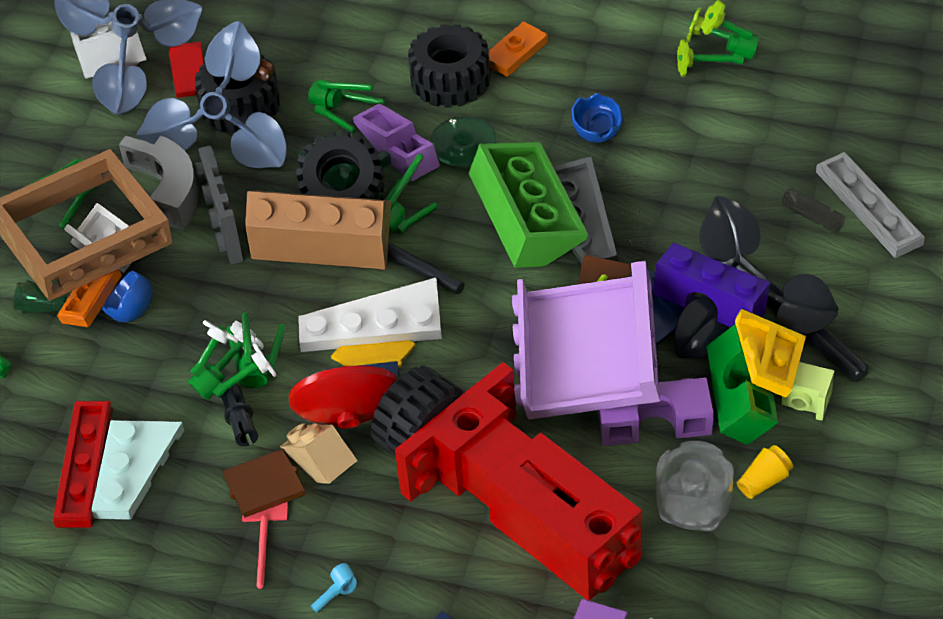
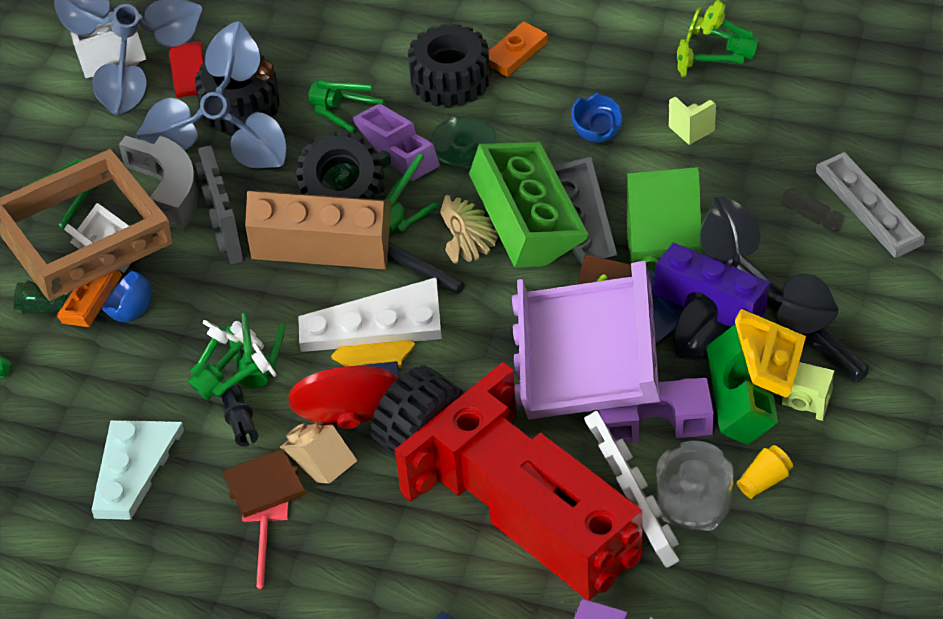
(82, 464): red tile -> none
(344, 584): medium azure hand -> none
(470, 230): none -> tan hair
(632, 484): none -> white wing
(661, 211): none -> bright green slope
(692, 121): none -> yellowish green panel

